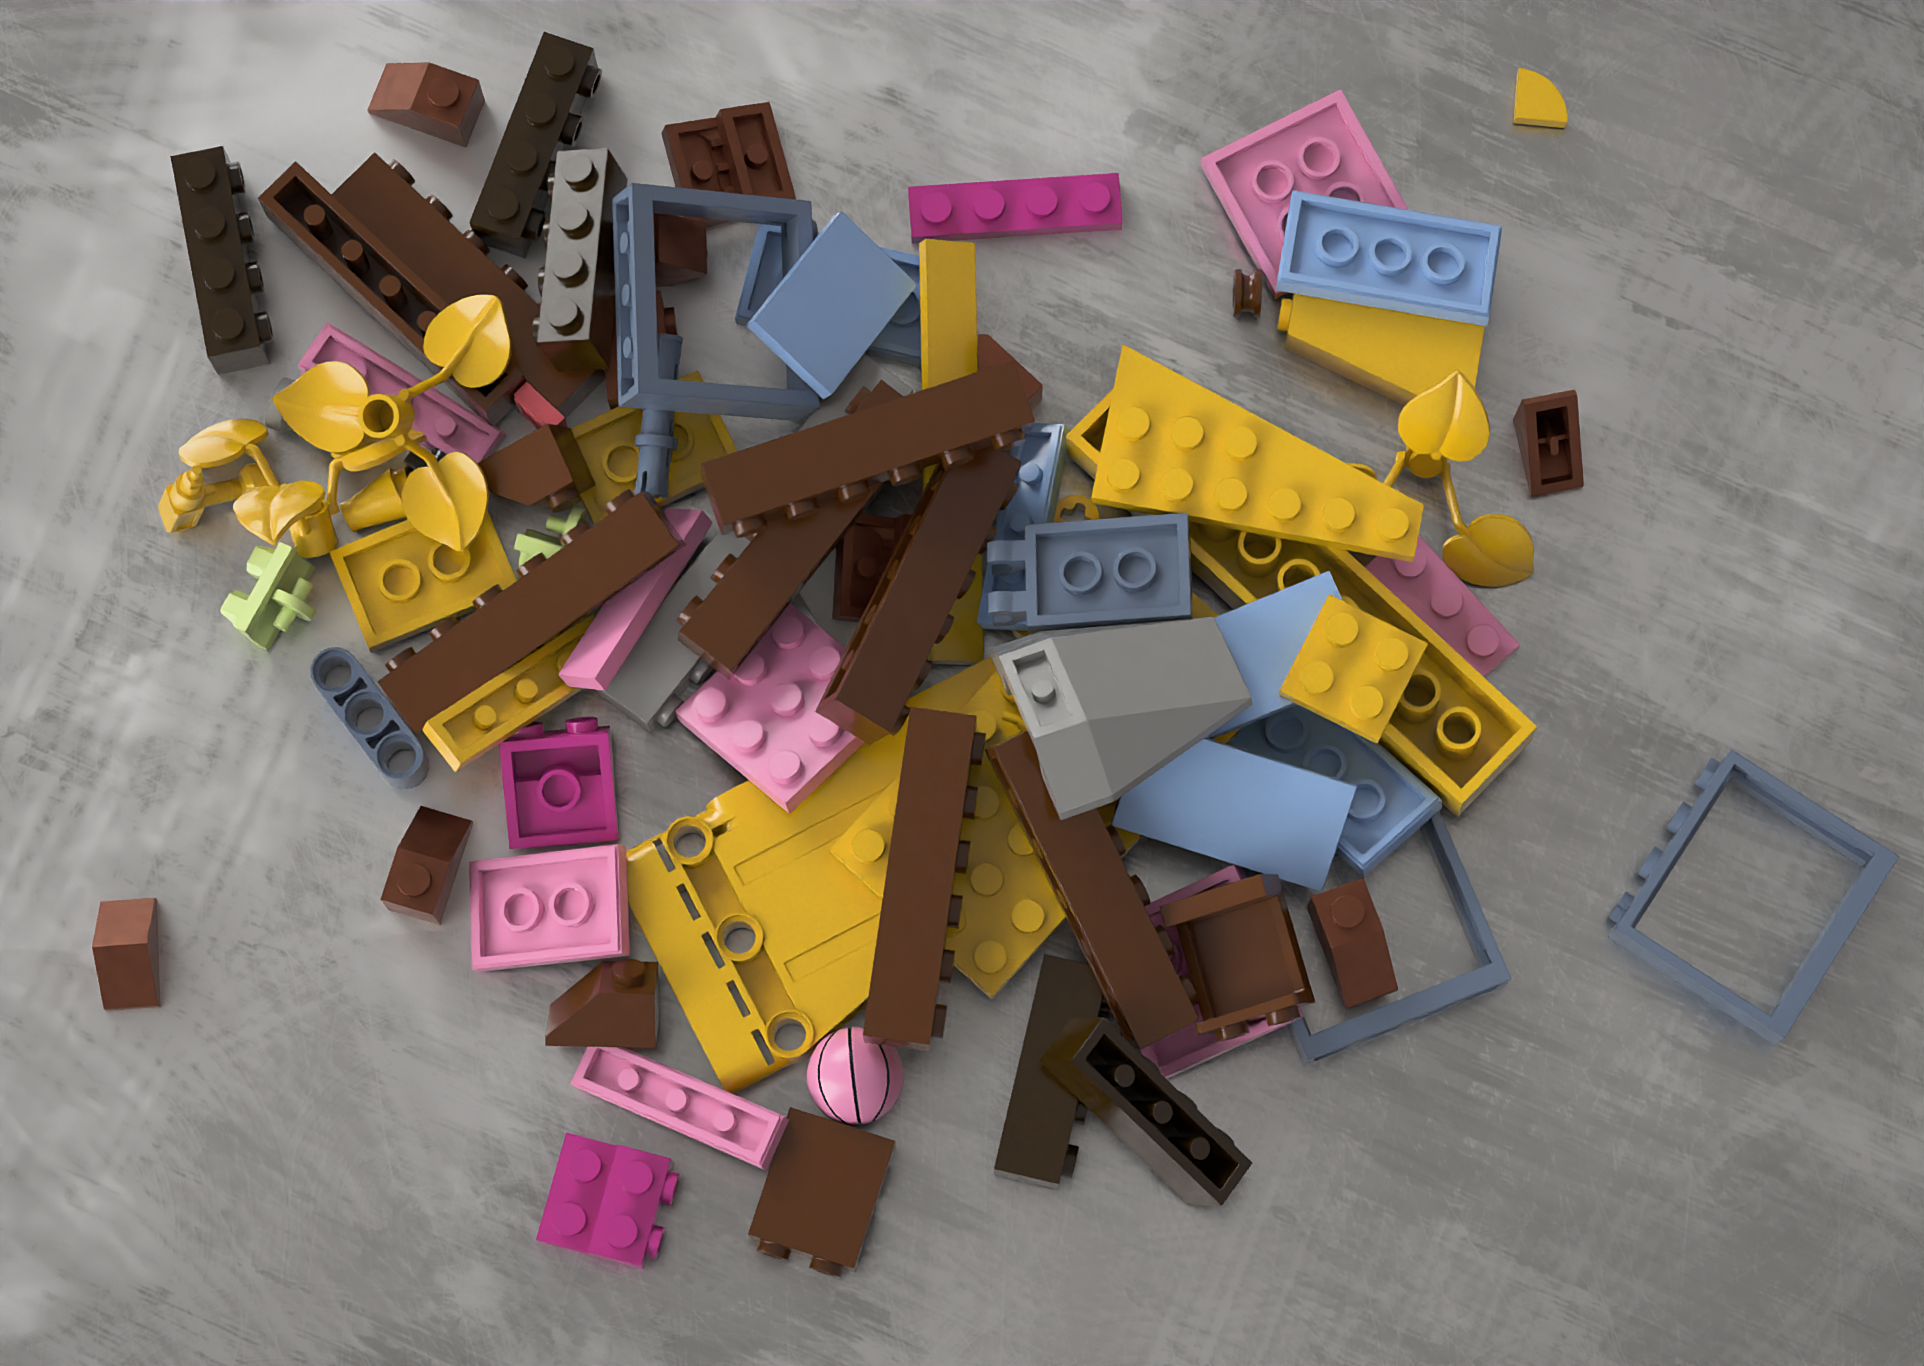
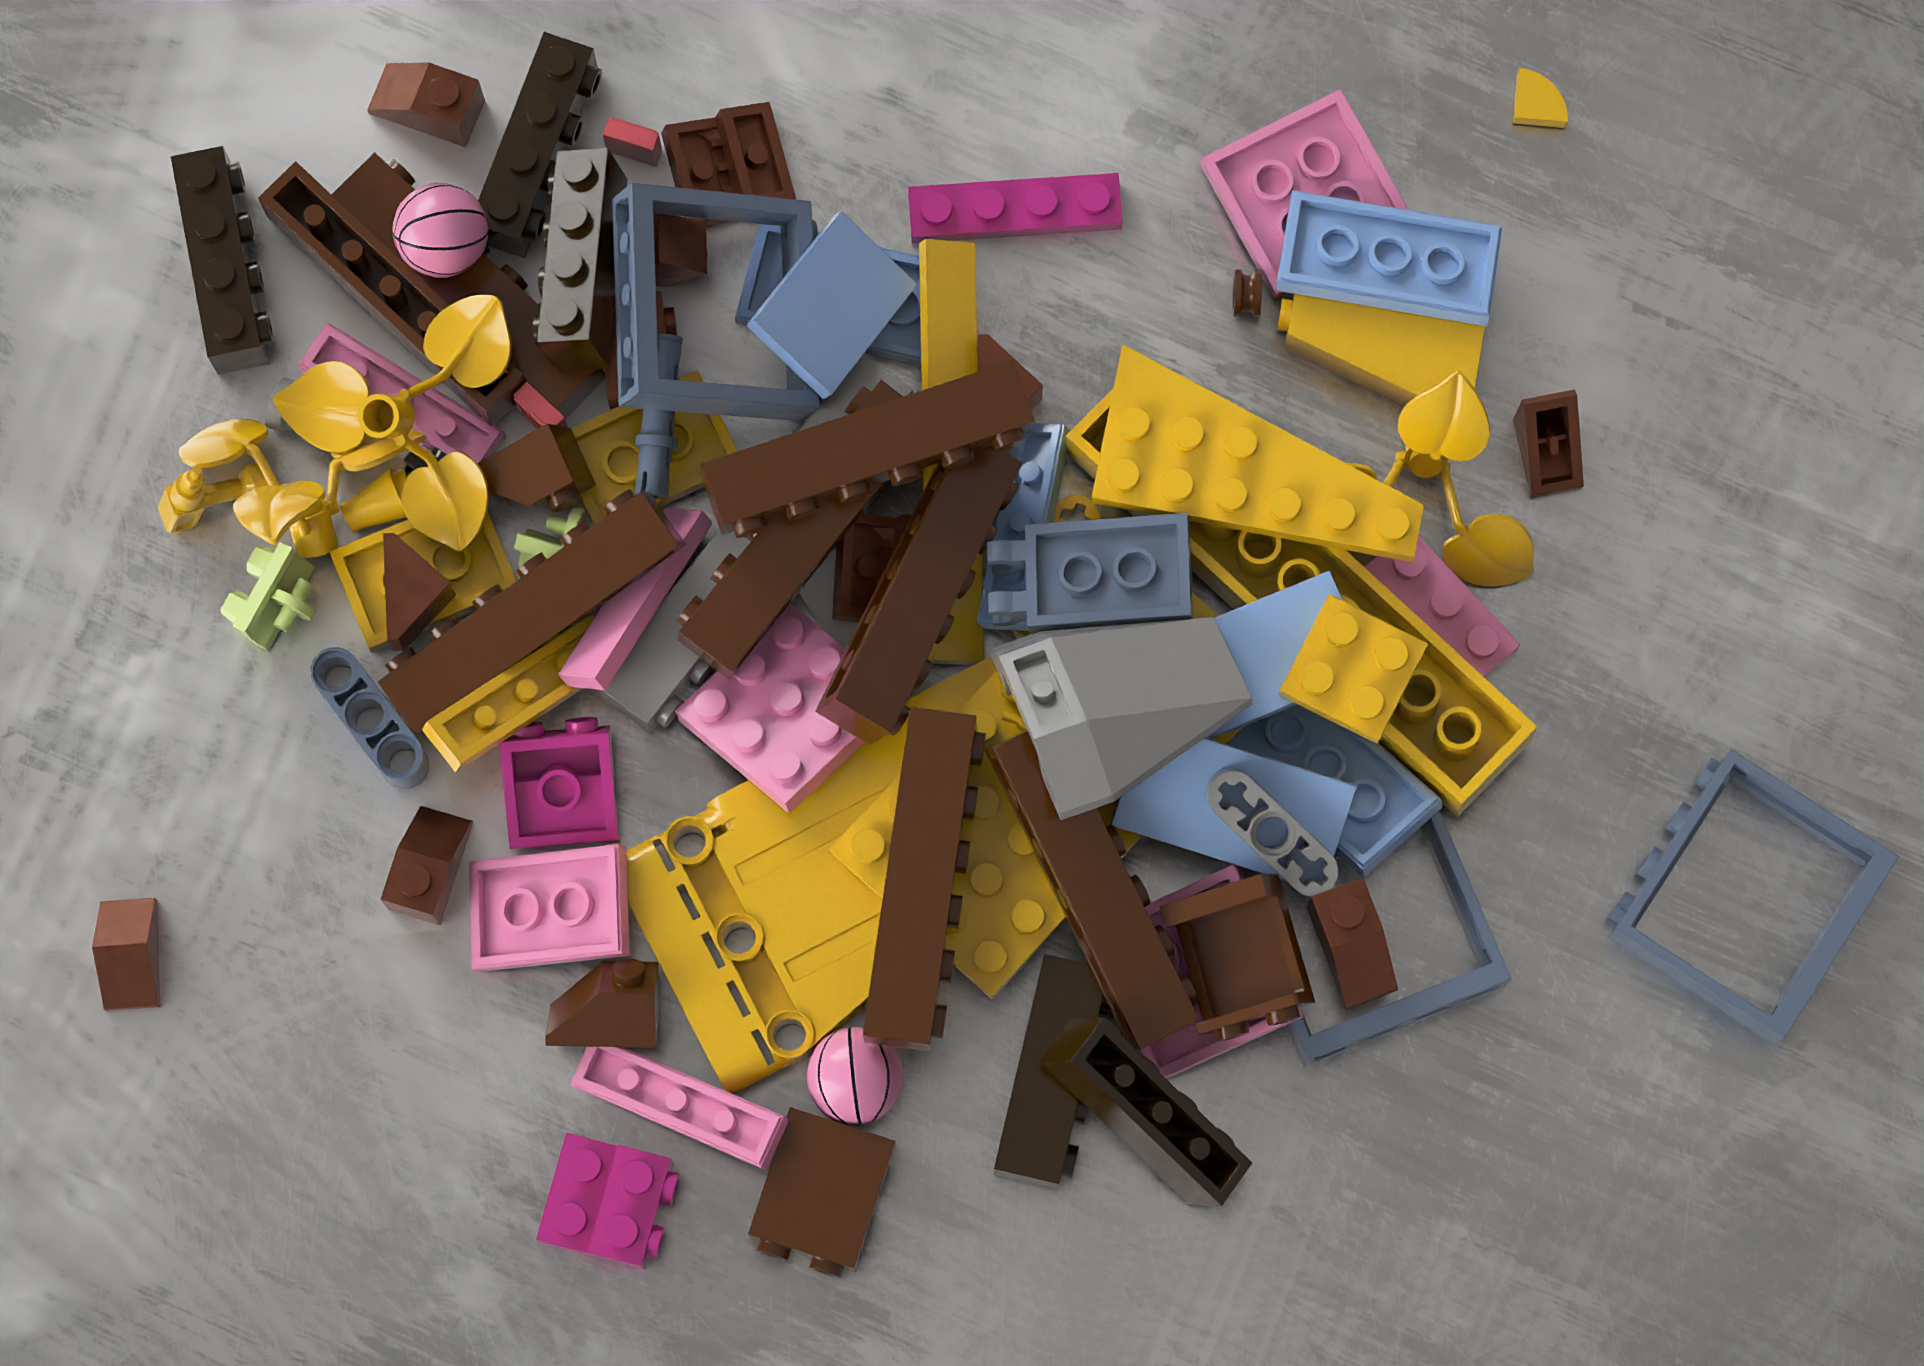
(412, 592): none -> copper slope
(440, 230): none -> bright pink piece
(632, 141): none -> coral tile
(1291, 870): none -> light grey beam

